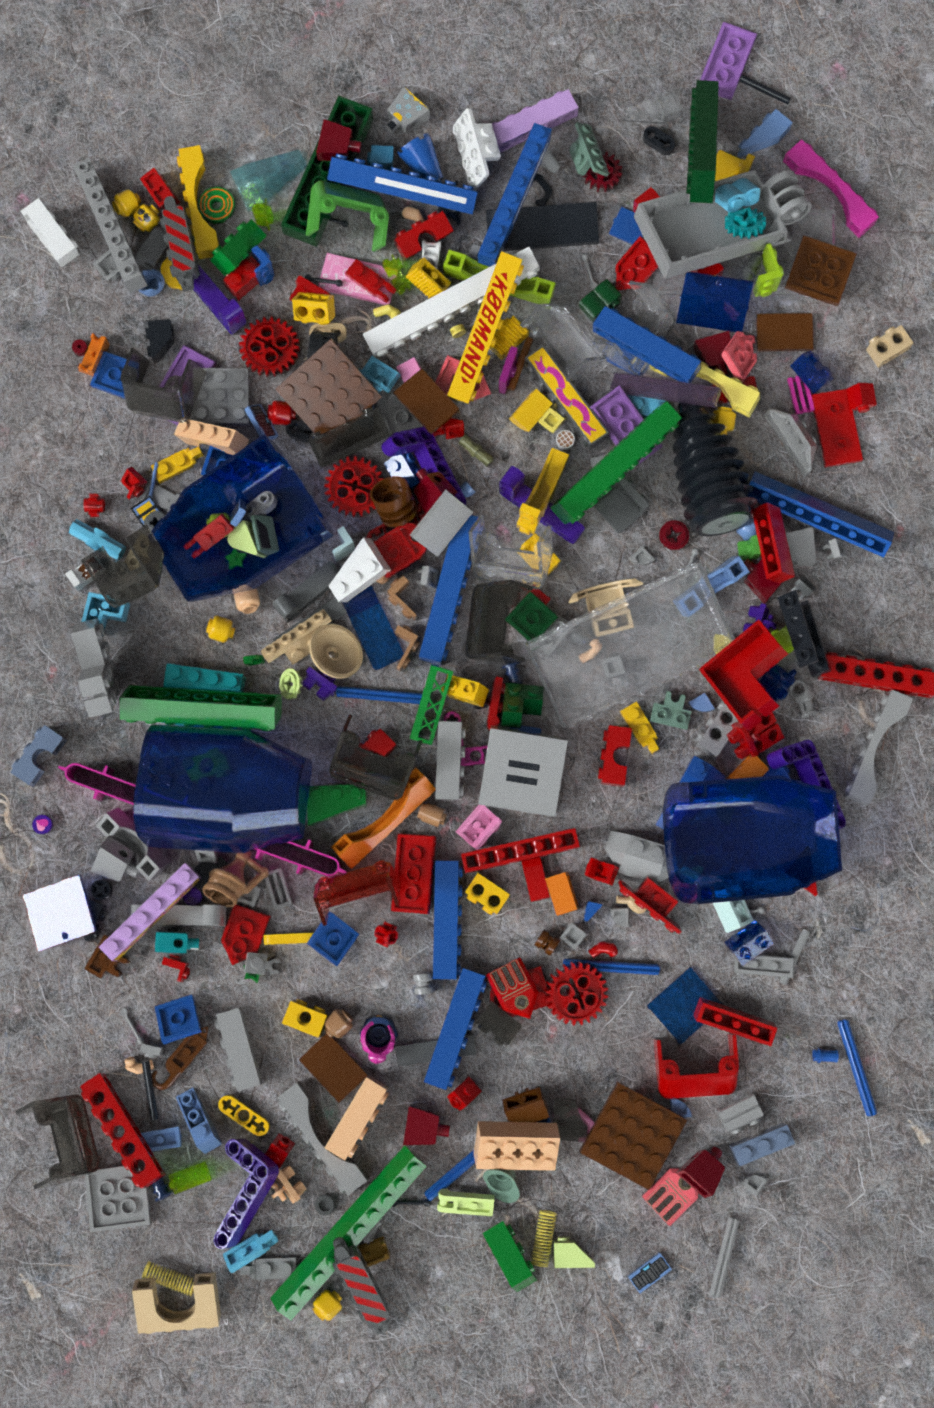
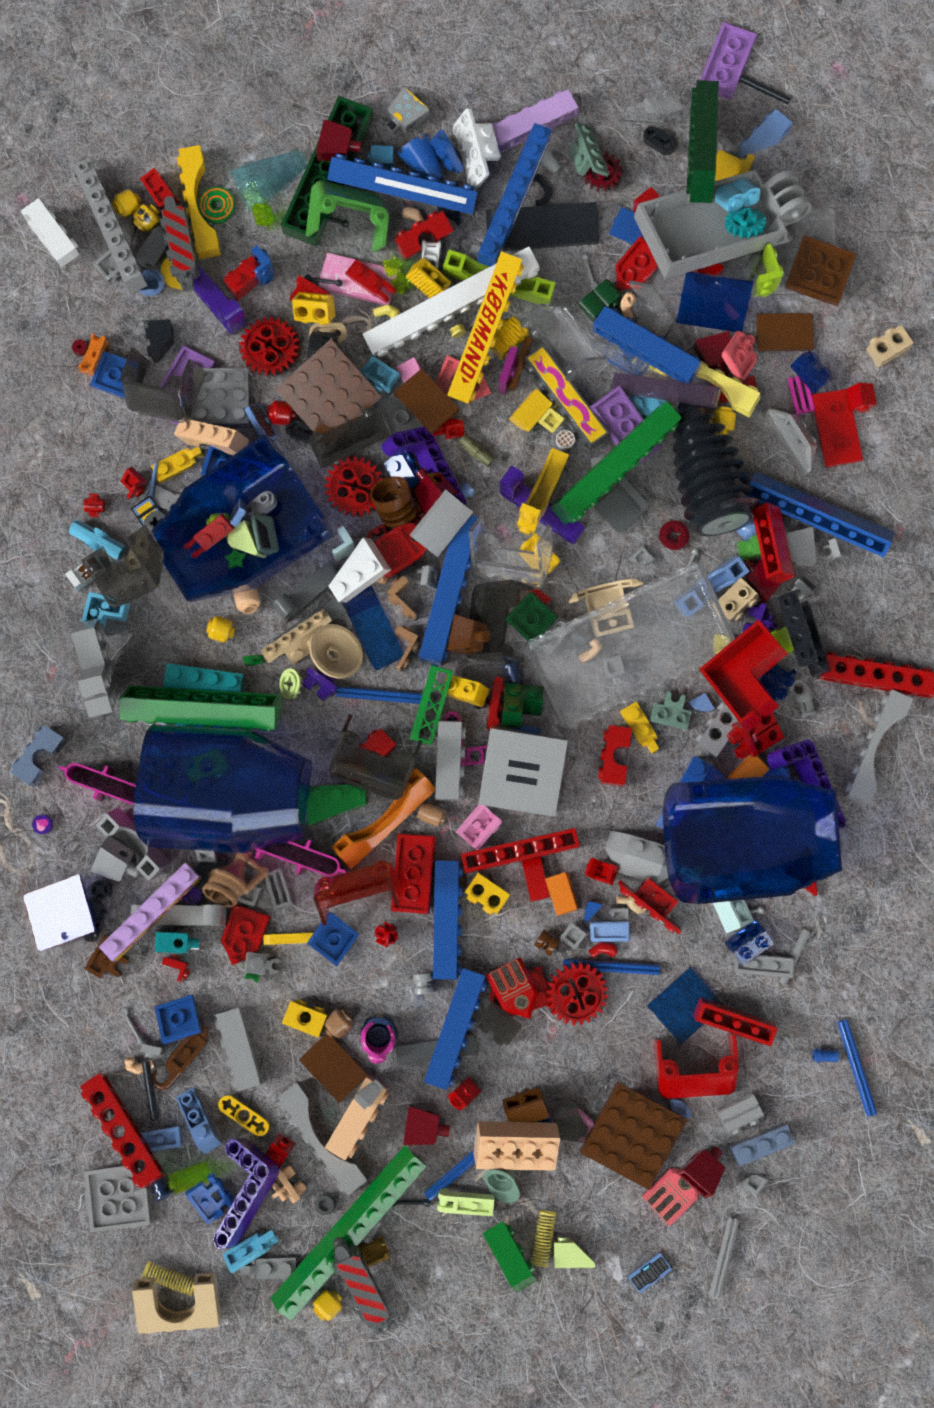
(71, 1137): clear smoke windscreen -> none
(204, 1201): none -> blue plate
(237, 247): green wedge -> none
(368, 1094): none -> light grey cone
(446, 152): none -> blue bracket
(467, 636): none -> reddish brown torso
(609, 931): none -> medium blue tile
(626, 304): none -> light nougat arm
(737, 600): none -> tan brick
(806, 162): dark pink arch -> none

